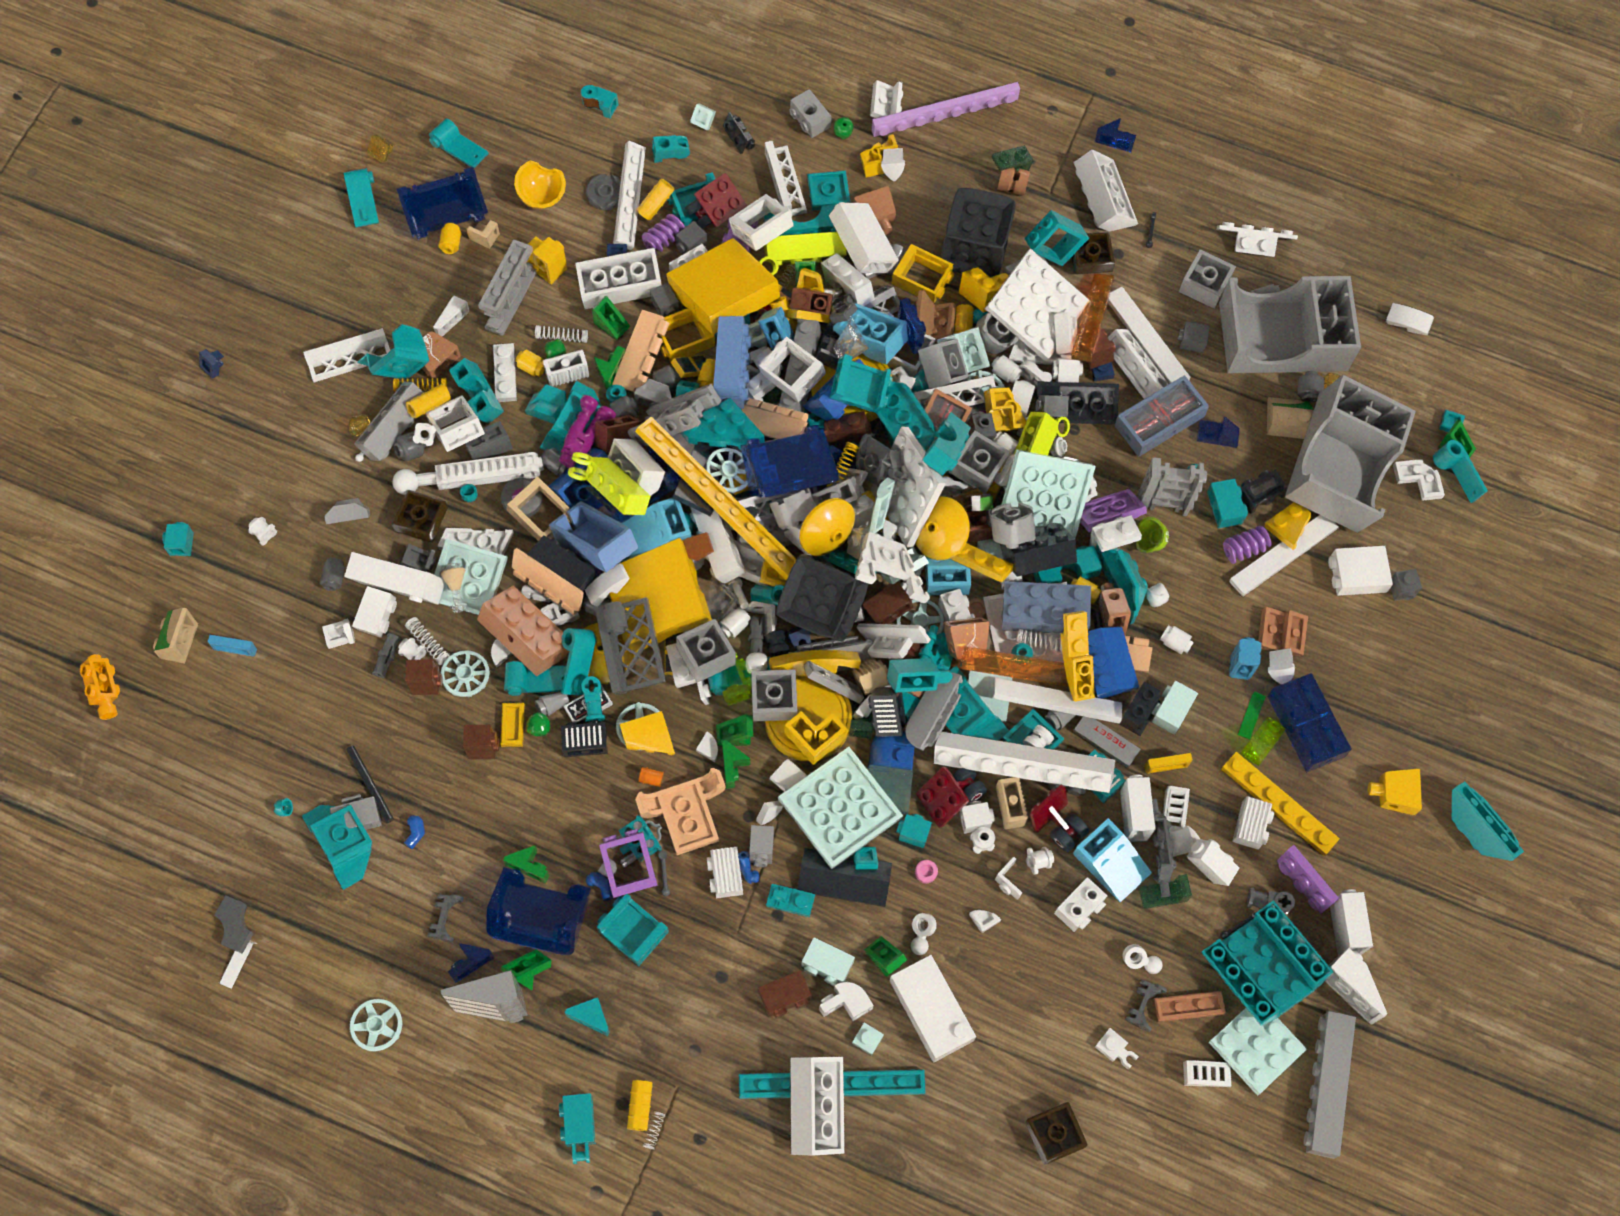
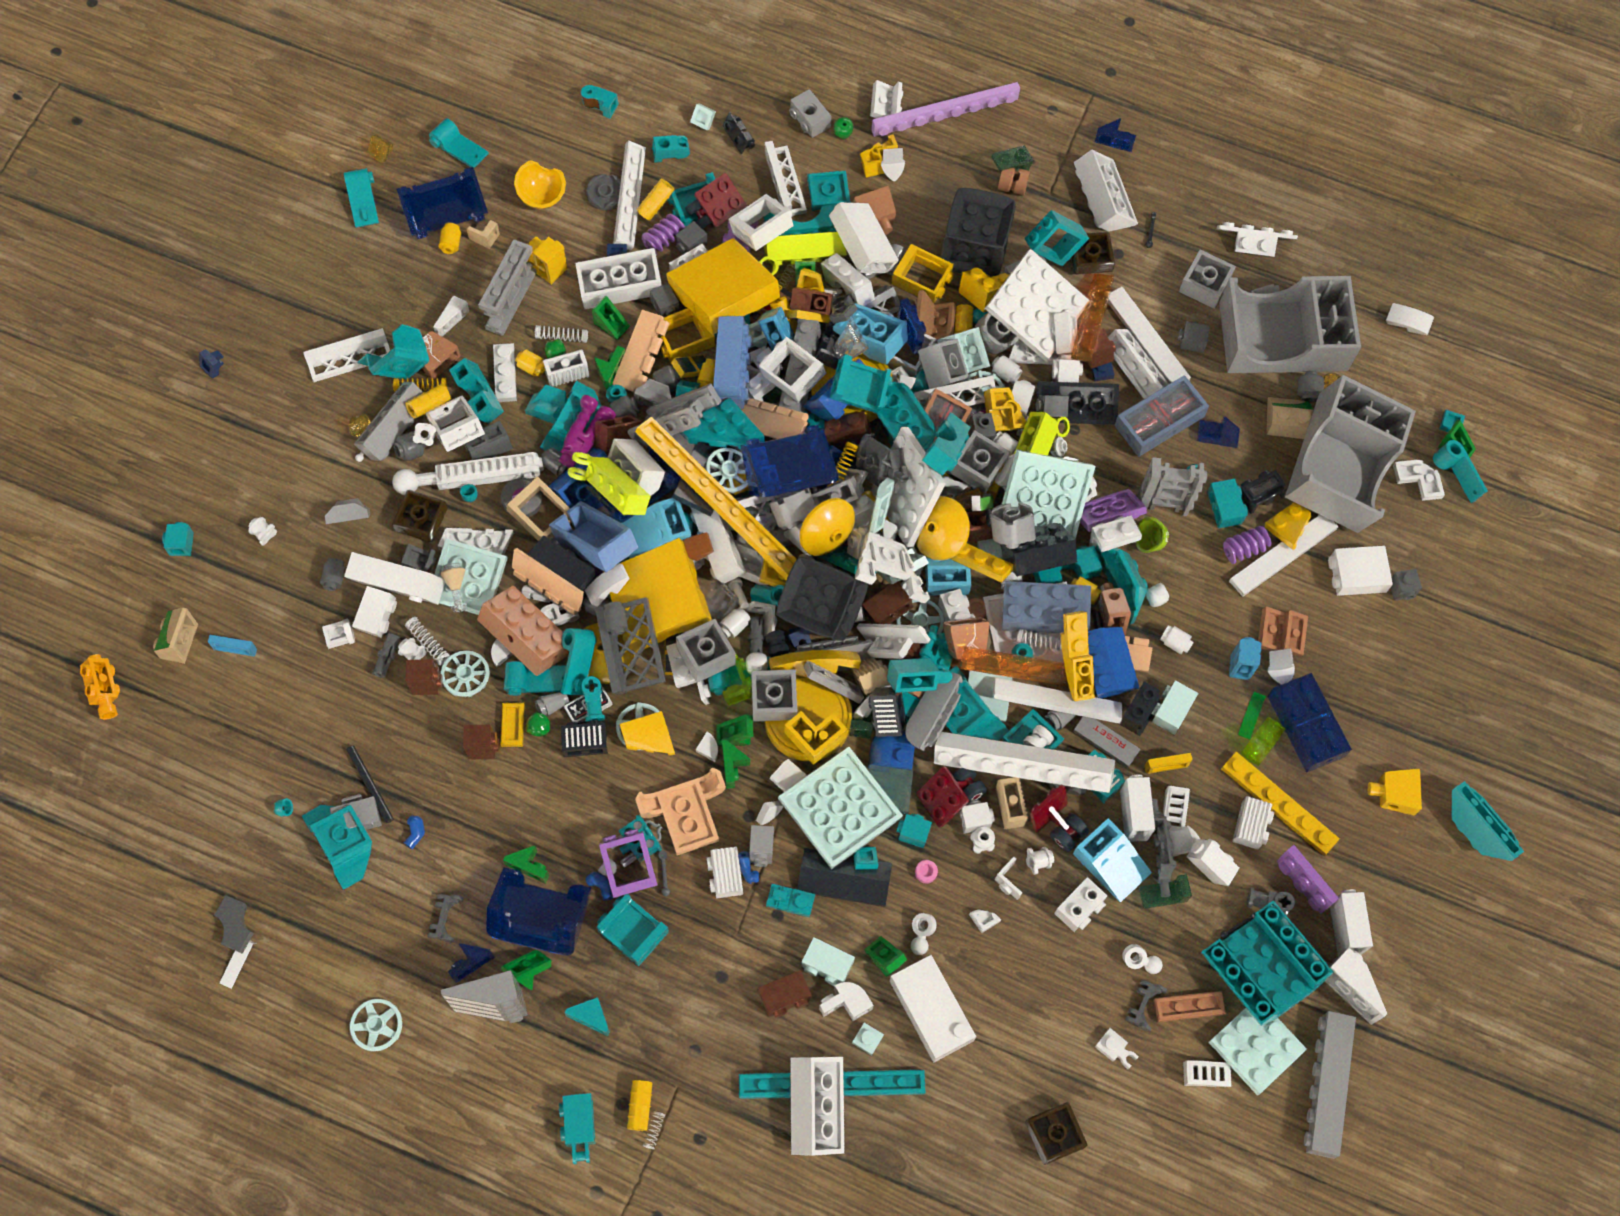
(651, 777): orange piece -> none
(1032, 373): white plate -> none

